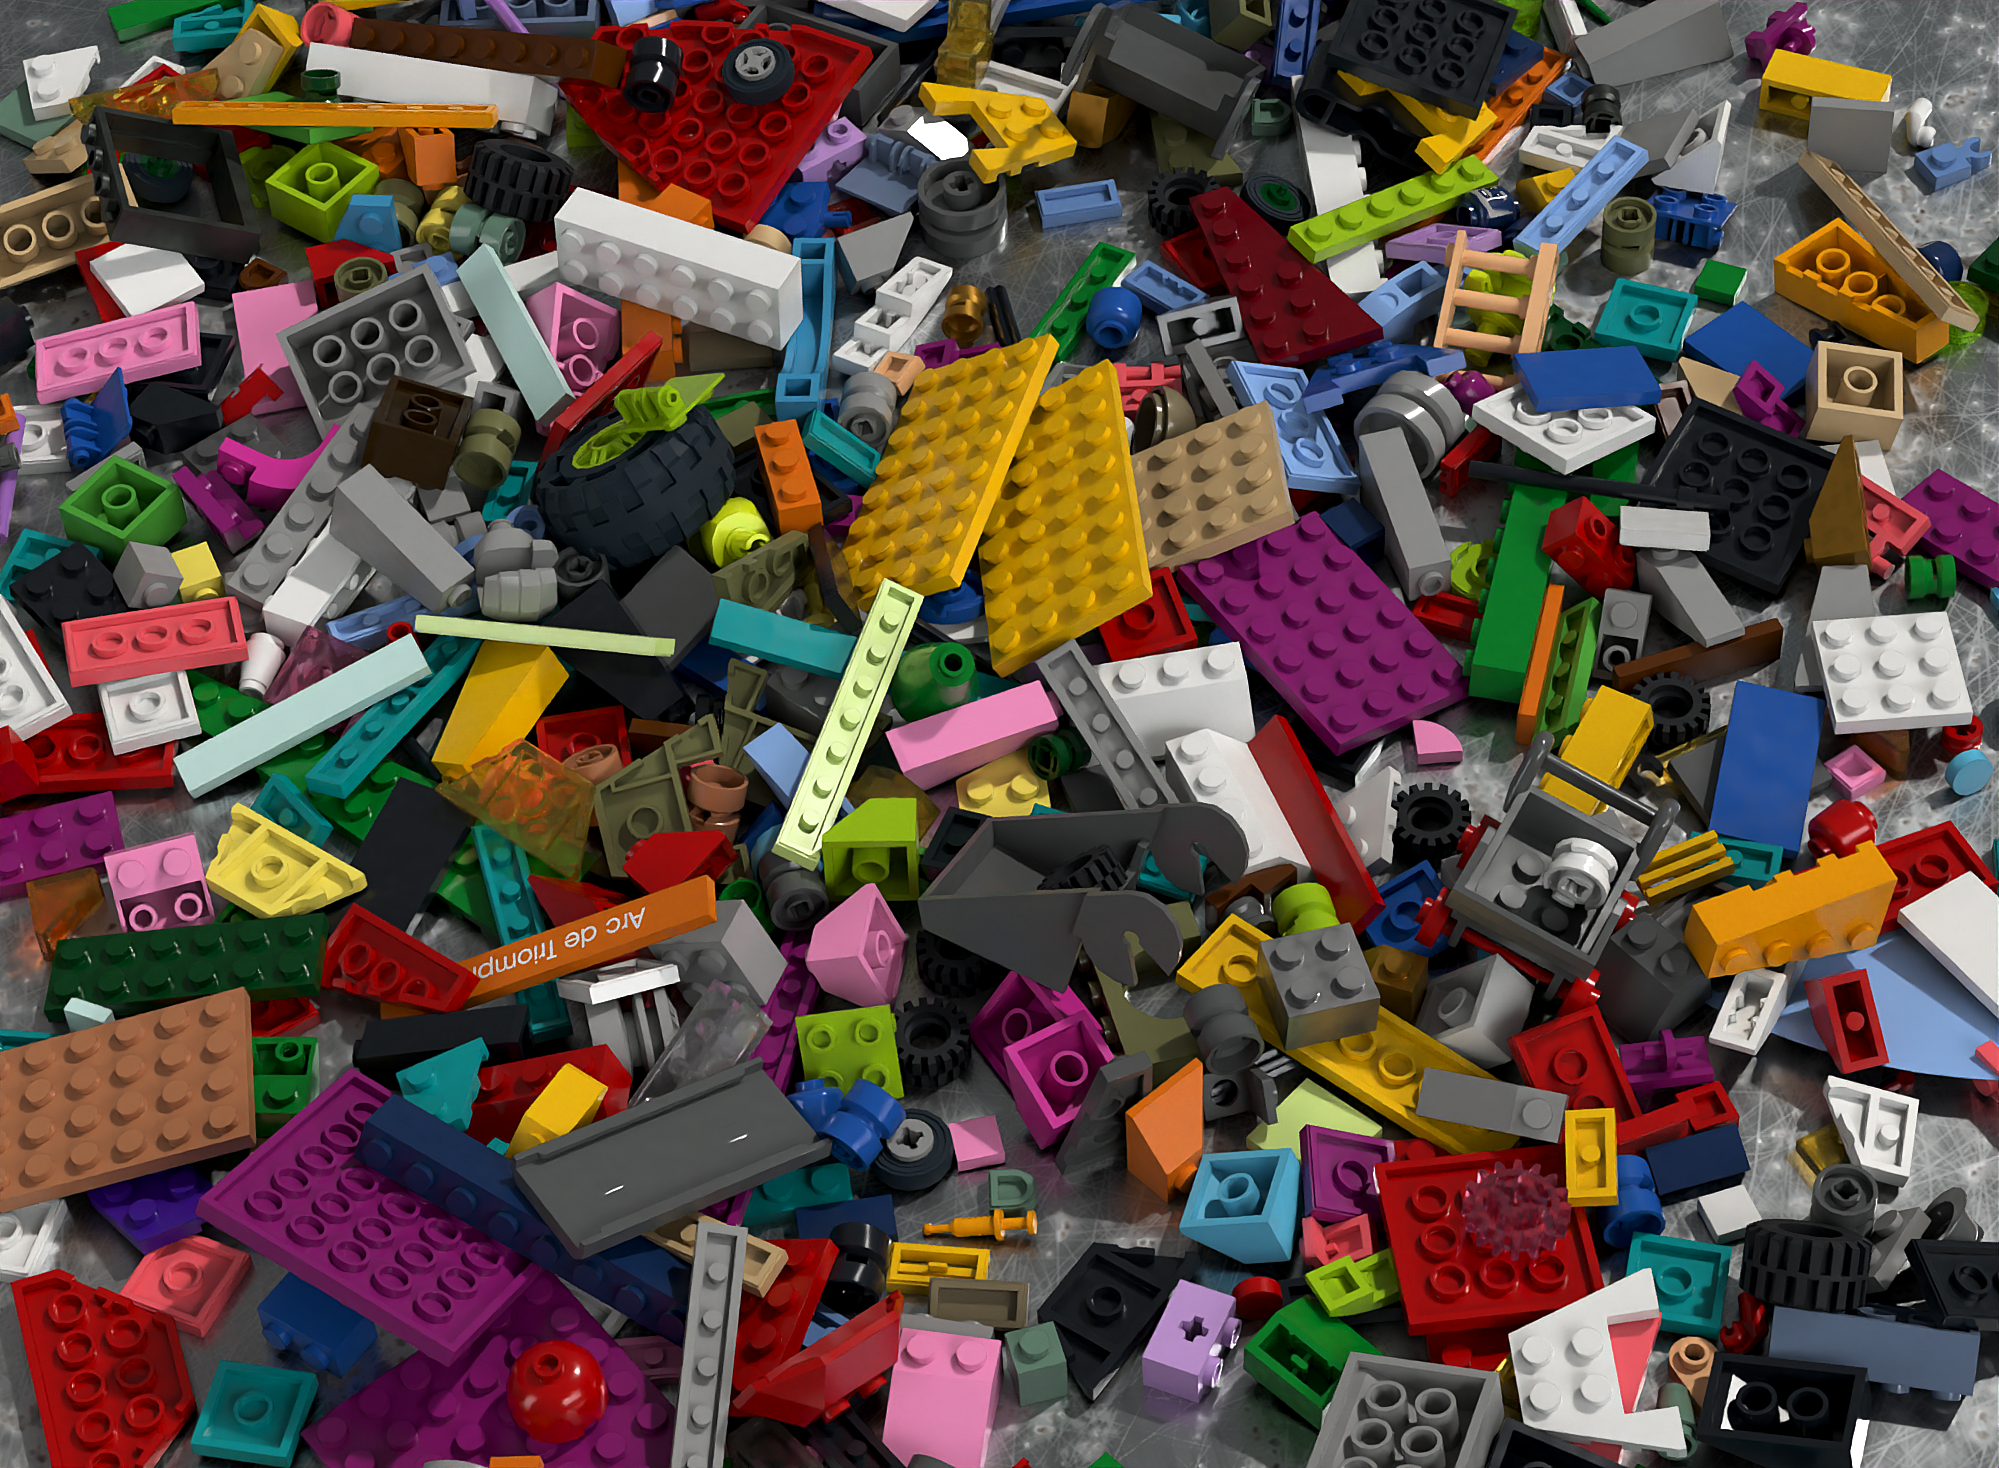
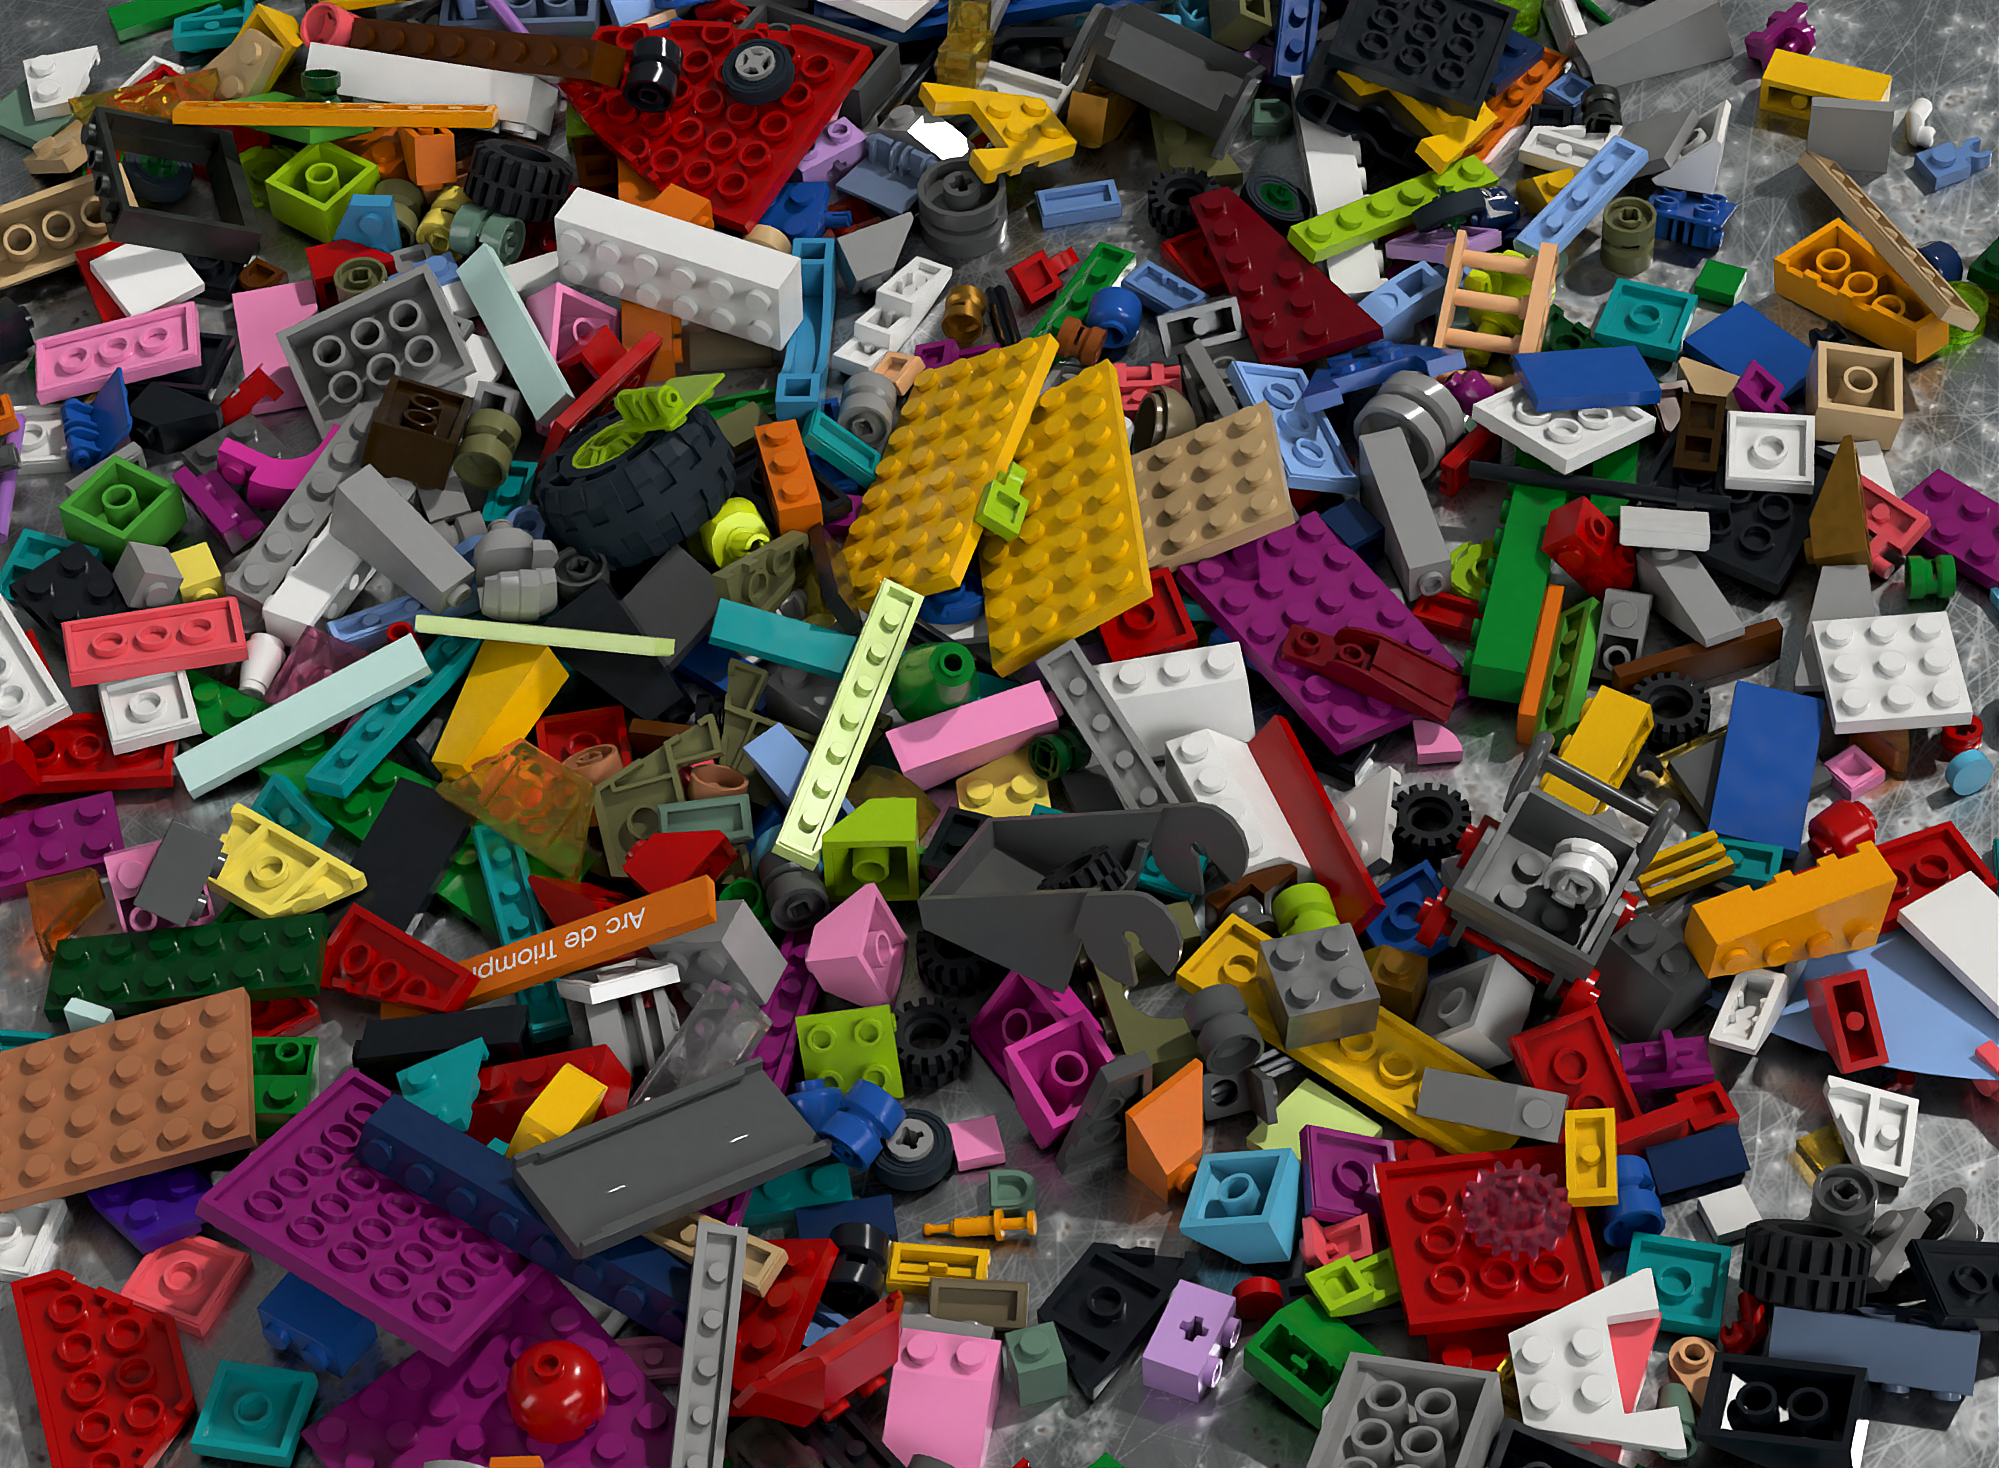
(179, 874): none -> dark grey brick
(590, 358): none -> red brick
(595, 164): none -> reddish brown slope
(726, 814): none -> sand green tile
(1000, 504): none -> lime plate
(1038, 274): none -> red plate
(1080, 341): none -> dark orange wheel
(1377, 668): none -> dark red piece
(1449, 209): none -> black wheel
(1699, 433): none -> dark brown slope
(1770, 452): none -> white tile

